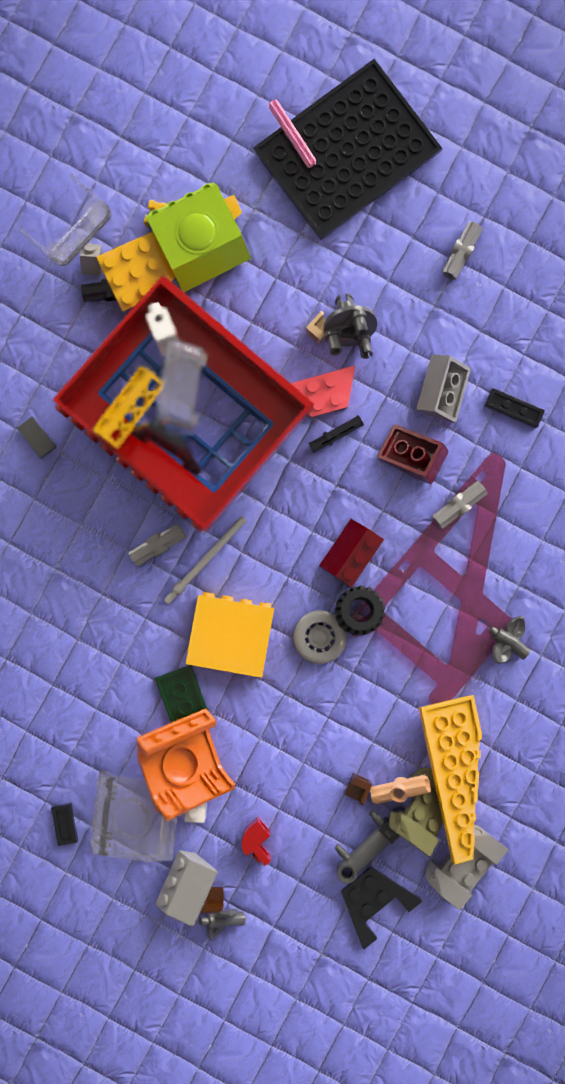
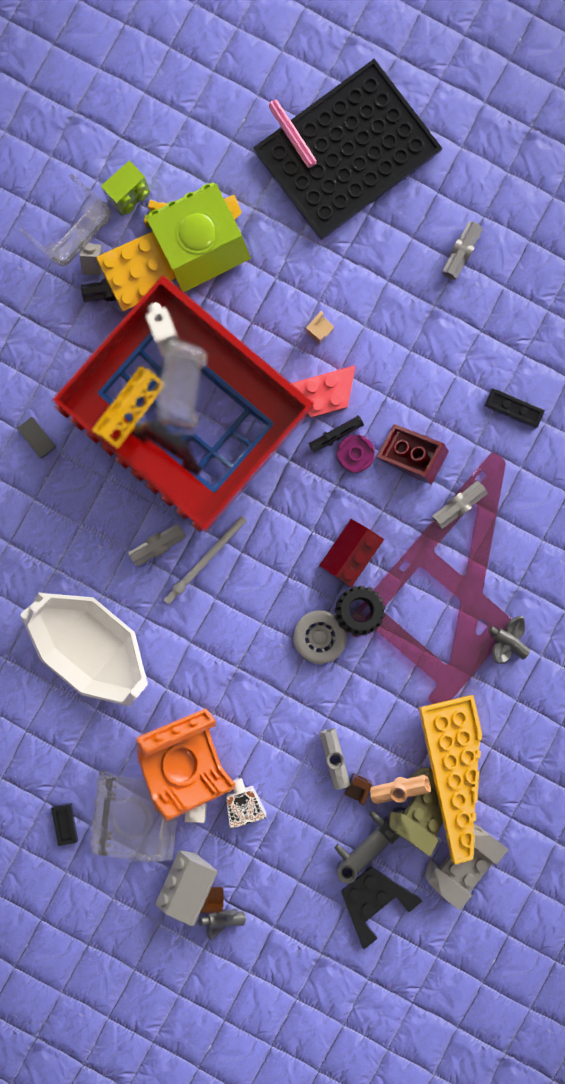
(86, 646): none -> white panel
(126, 188): none -> lime brick
(180, 693): dark green tile -> none
(230, 635): yellow panel -> none
(244, 805): none -> torso
(252, 838): red brick -> none
(337, 770): none -> light grey piece
(350, 327): dark grey piece -> none
(355, 453): none -> magenta tile
(443, 388): light grey slope -> none

